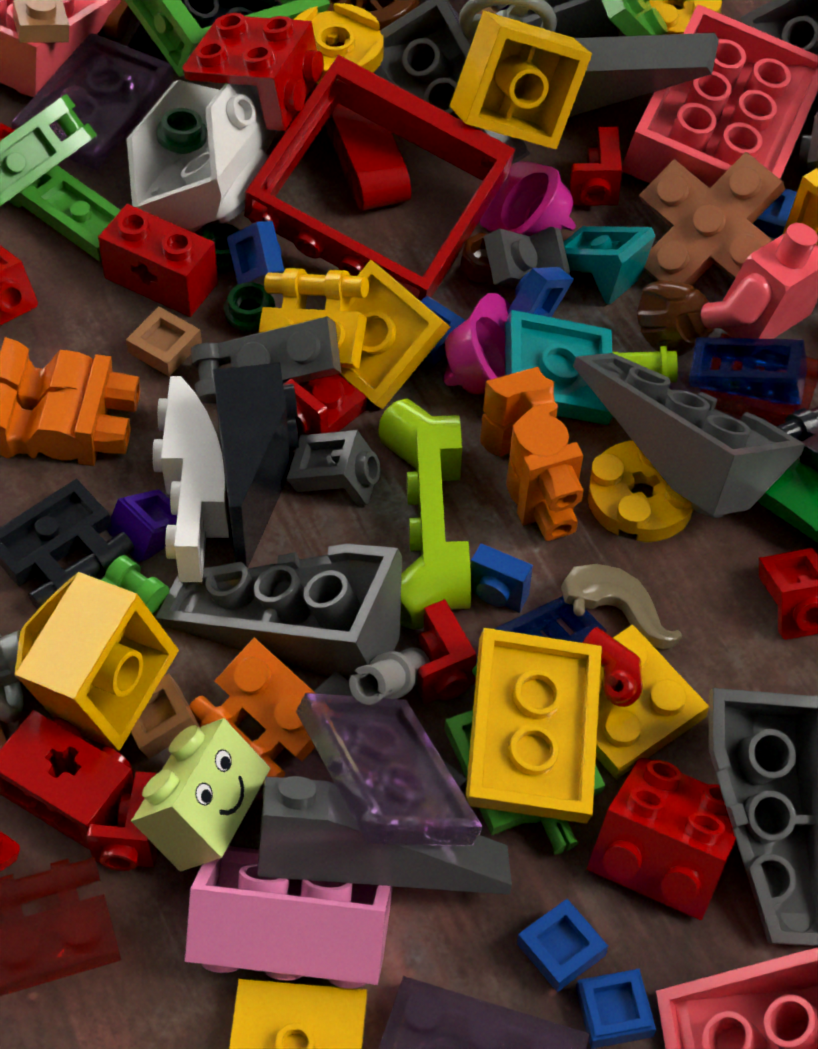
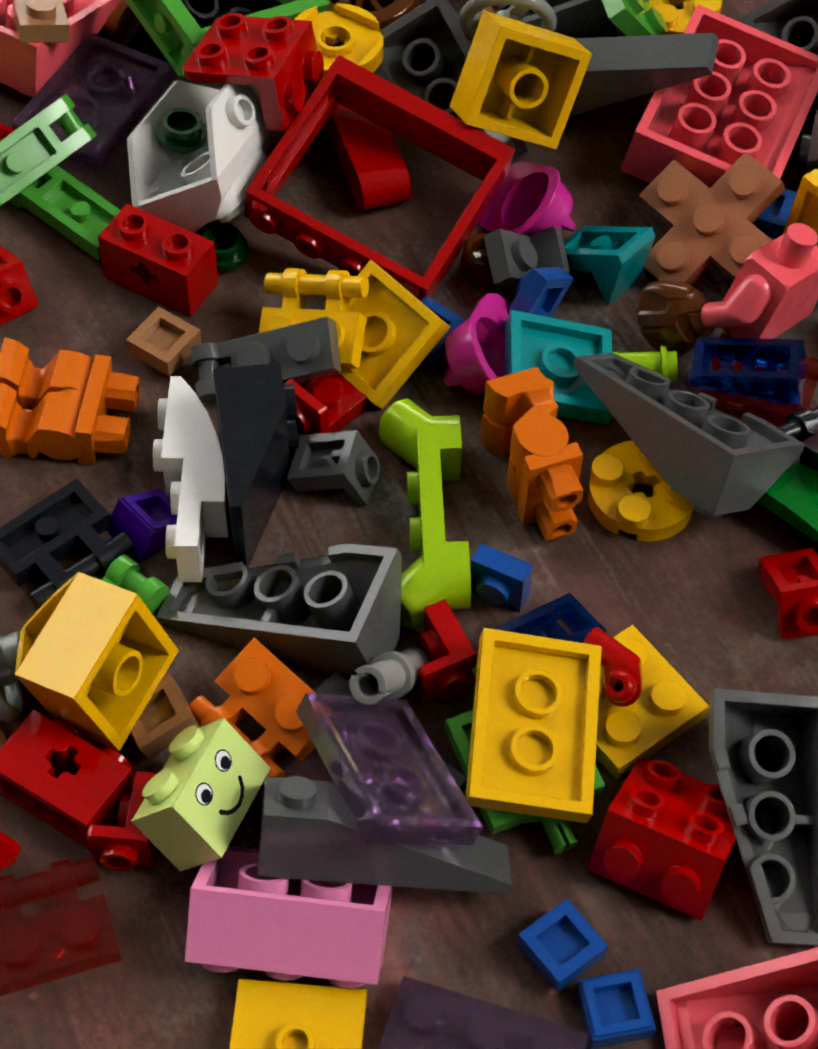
(245, 306): dark green plate -> none
(255, 252): blue plate -> none
(600, 177): red bracket -> none
(606, 585): dark tan piece -> none

